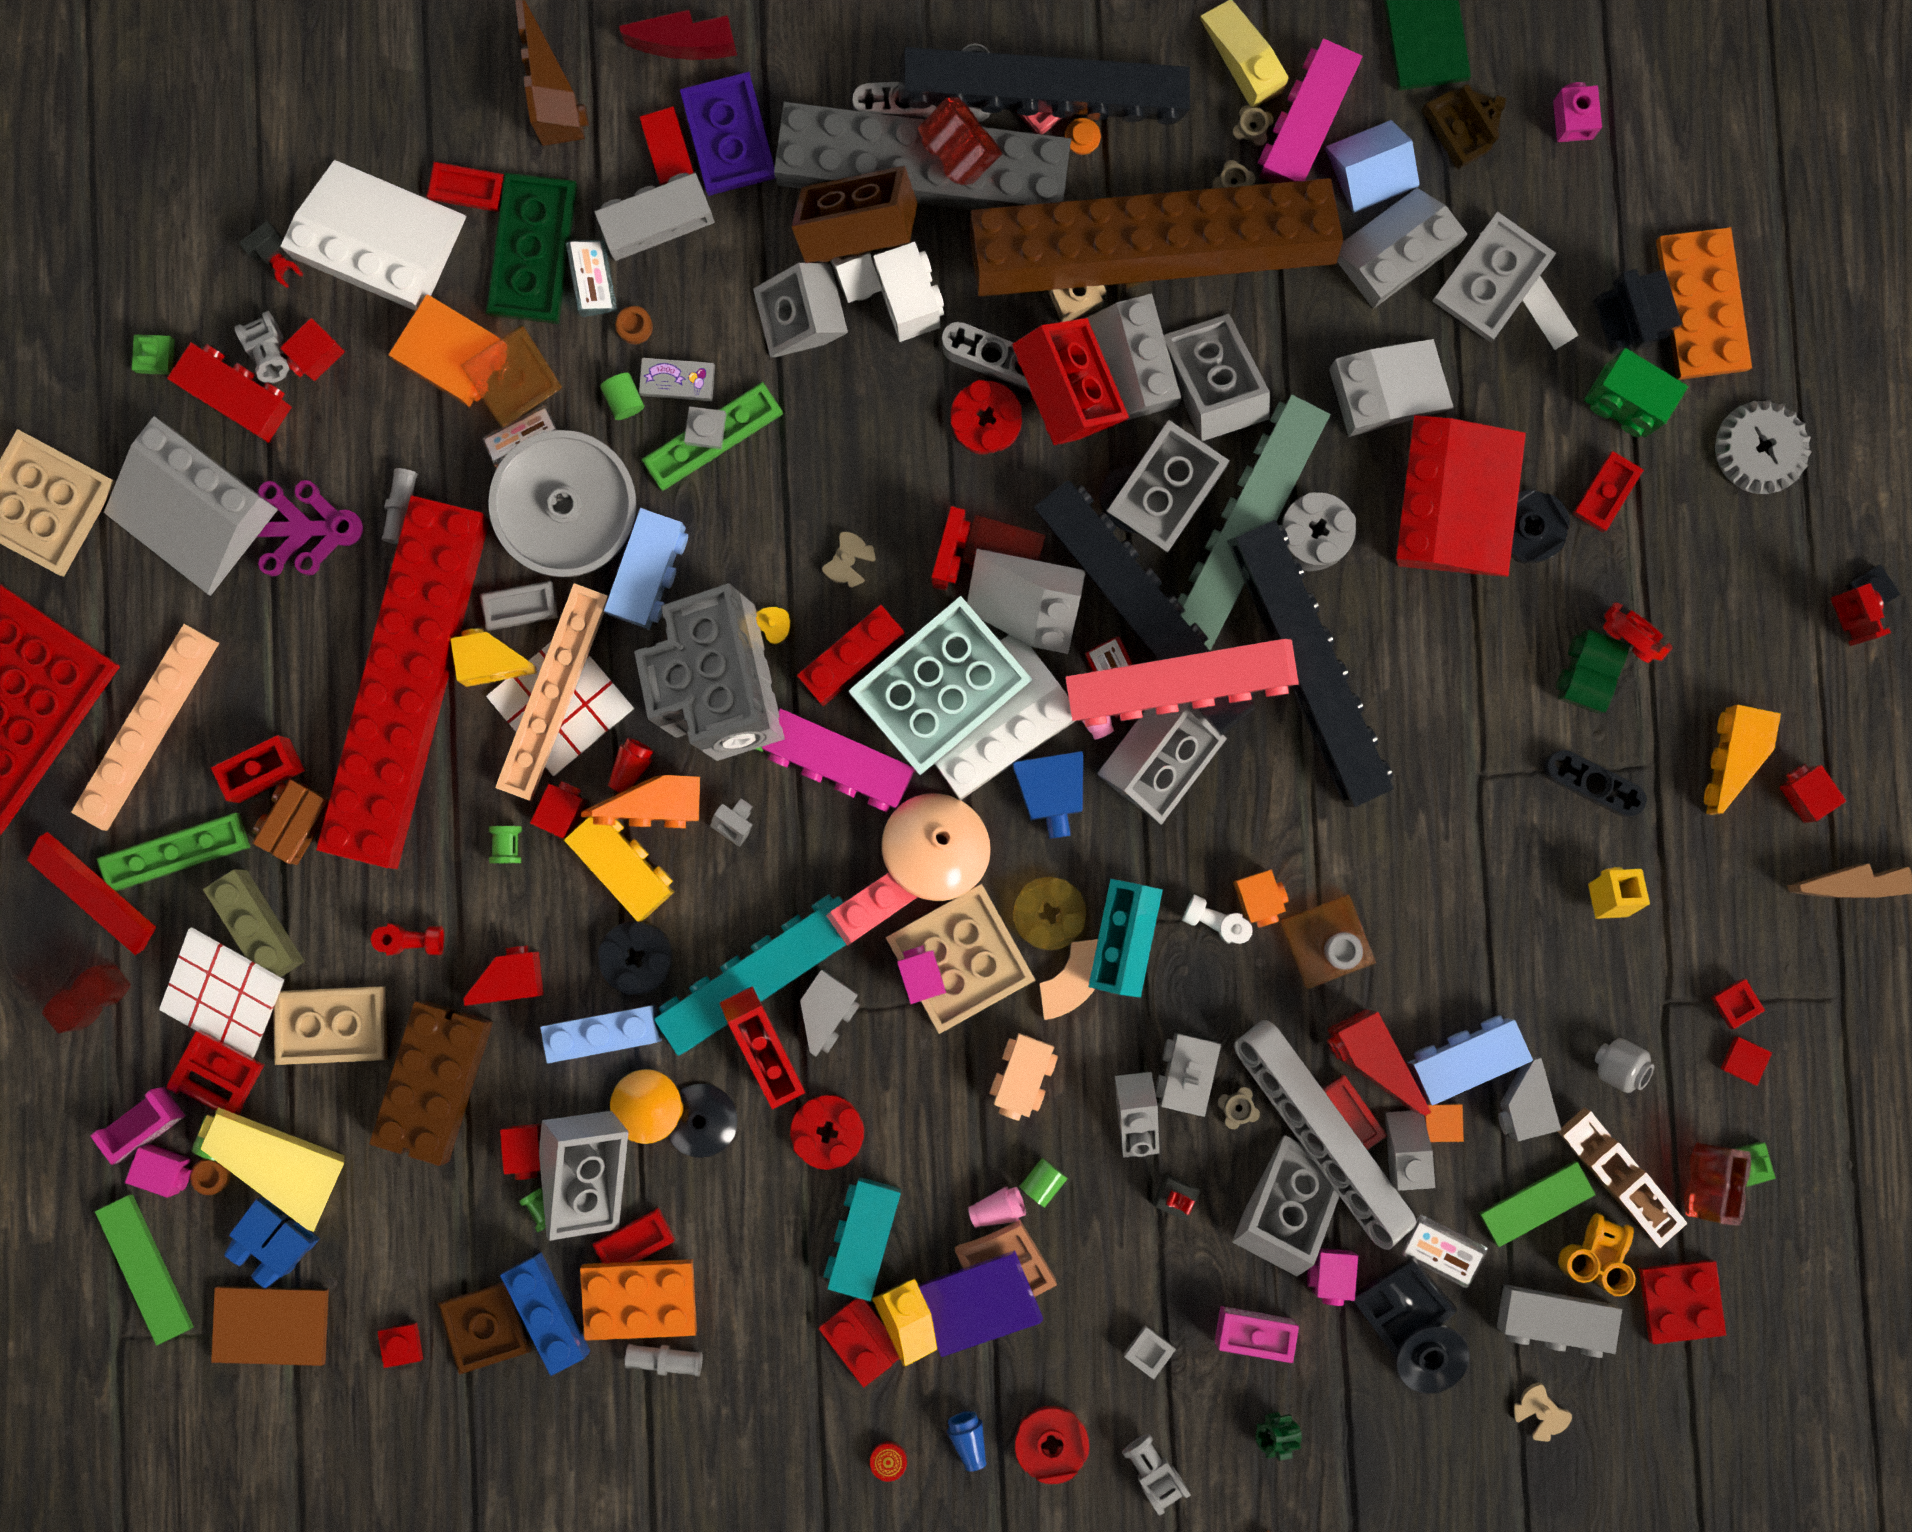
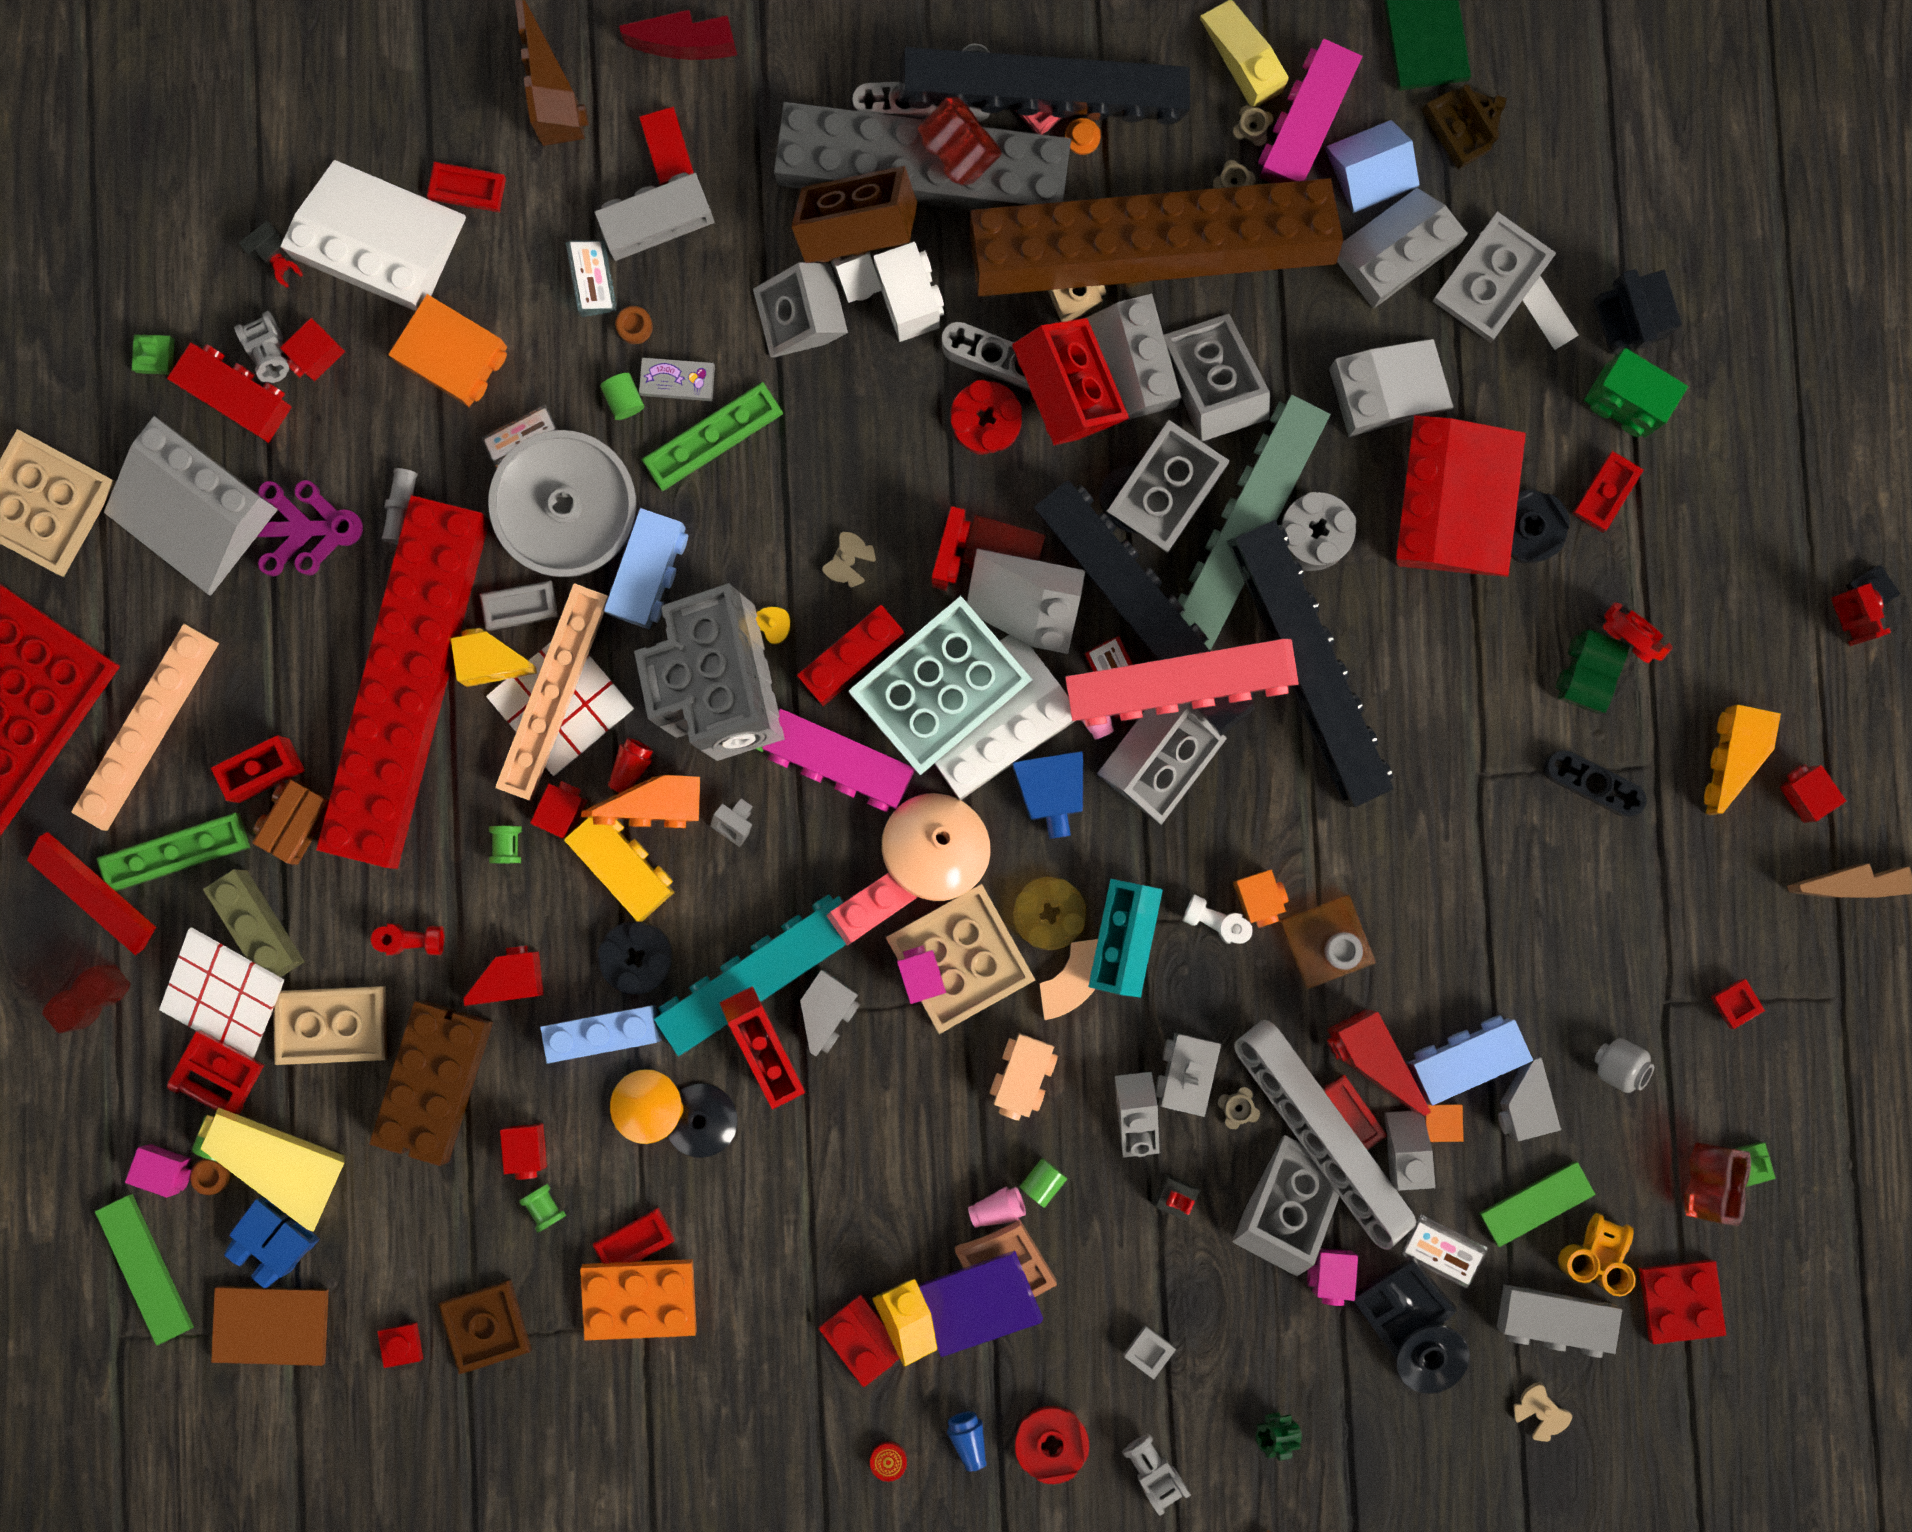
(138, 1126): dark pink panel -> none
(511, 376): clear orange tile -> none
(531, 248): dark green tile -> none
(545, 1313): blue brick -> none
(582, 1173): light grey slope -> none
(663, 1360): light grey pin -> none
(705, 427): light grey plate -> none
(728, 133): dark purple plate -> none
(809, 1143): red plate -> none
(862, 1238): teal brick -> none
(1256, 1334): dark pink panel -> none
(1577, 112): dark pink brick -> none
(1618, 893): yellow brick -> none
(1622, 1177): medium nougat slope -> none
(1709, 303): orange plate -> none
(1746, 1061): red tile -> none
(1754, 470): light grey gear -> none

